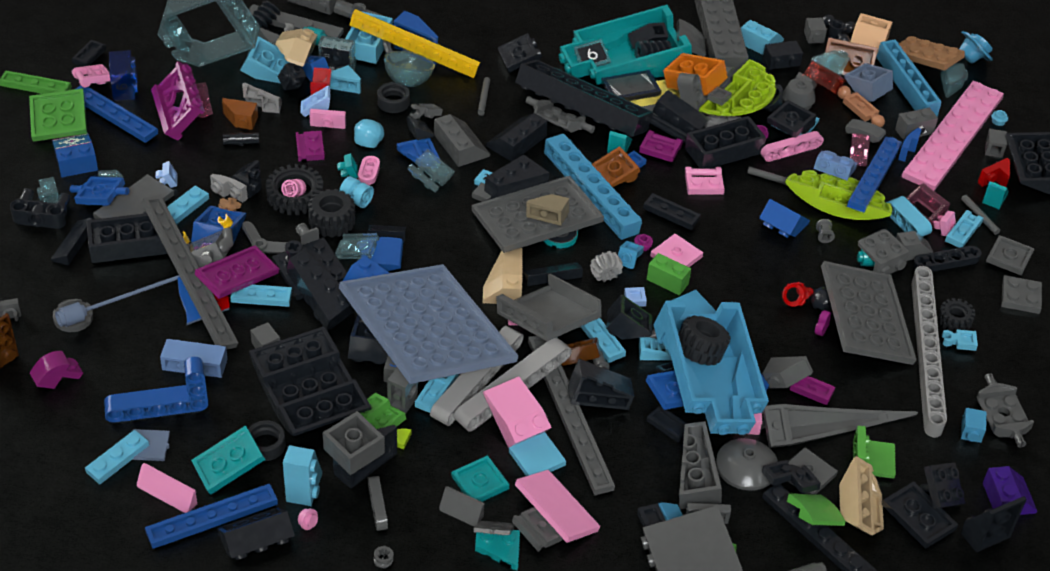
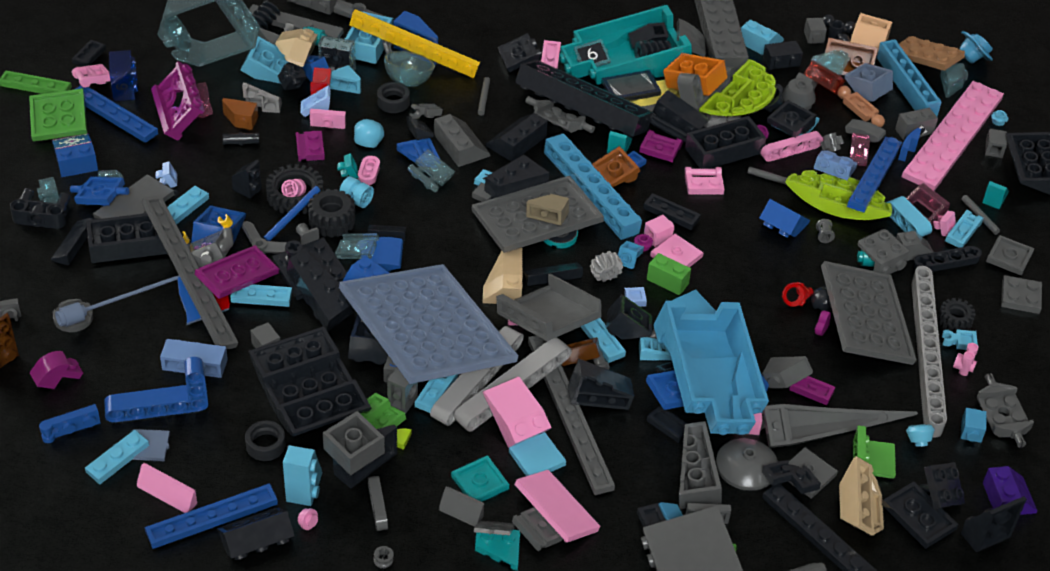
(69, 423): none -> blue plate
(225, 186): light grey slope -> none
(228, 460): teal plate -> none
(230, 204): medium nougat plant -> none
(291, 214): none -> blue piece
(551, 53): none -> bright pink slope
(659, 229): none -> bright pink brick
(703, 340): black tyre -> none
(719, 96): dark grey tile -> none
(816, 509): bright green slope -> none
(832, 142): none -> dark grey gear
(920, 434): none -> medium azure cone
(965, 362): none -> bright pink plate
(997, 172): red slope -> none

